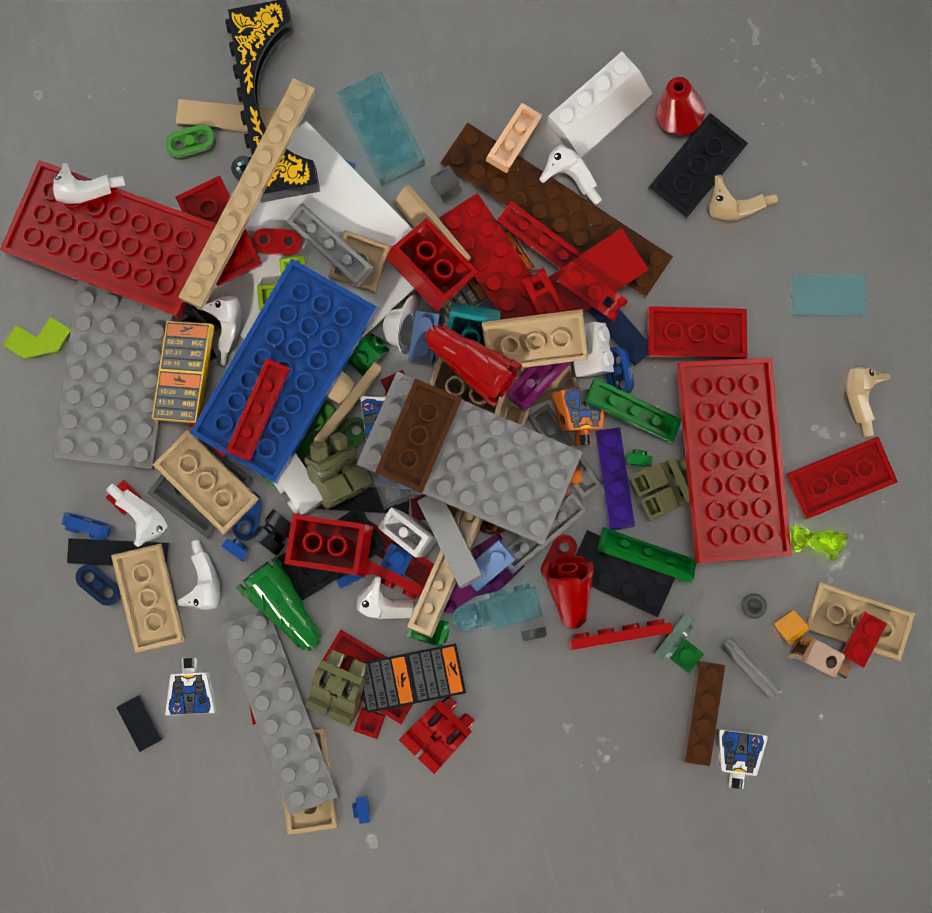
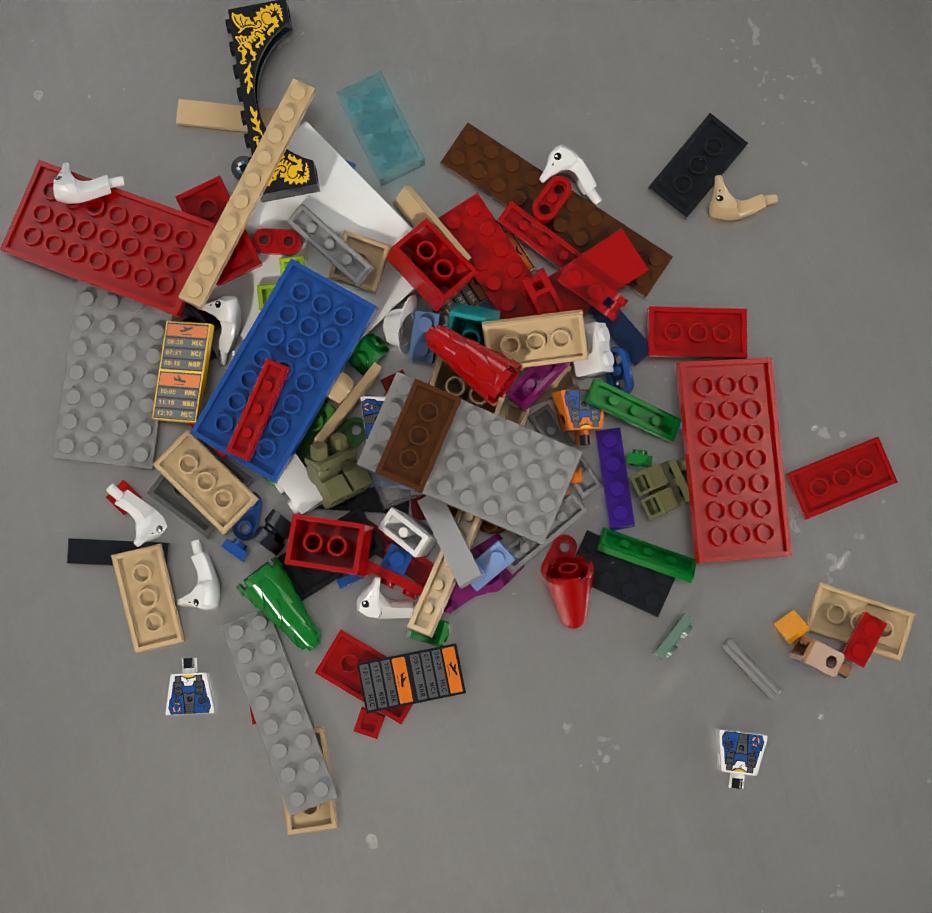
(48, 341): lime tile -> none
(76, 523): blue plate -> none
(99, 585): dark blue plate -> none
(139, 723): black tile -> none
(190, 139): bright green plate -> none
(336, 688): olive hips -> none
(361, 809): blue plate -> none
(439, 736): red hips -> none
(446, 184): dark grey leg -> none
(500, 609): clear light blue brick -> none
(514, 138): light nougat plate -> none
(534, 634): dark grey tile -> none
(551, 199): none -> red plate
(600, 105): white slope -> none
(629, 632): red plate -> none
(680, 107): red cone -> none
(686, 655): green plate -> none
(703, 713): reddish brown brick -> none
(753, 606): dark grey tile -> none
(825, 540): clear neon green animal -> none
(829, 295): clear light blue piece -> none
(858, 384): tan animal -> none

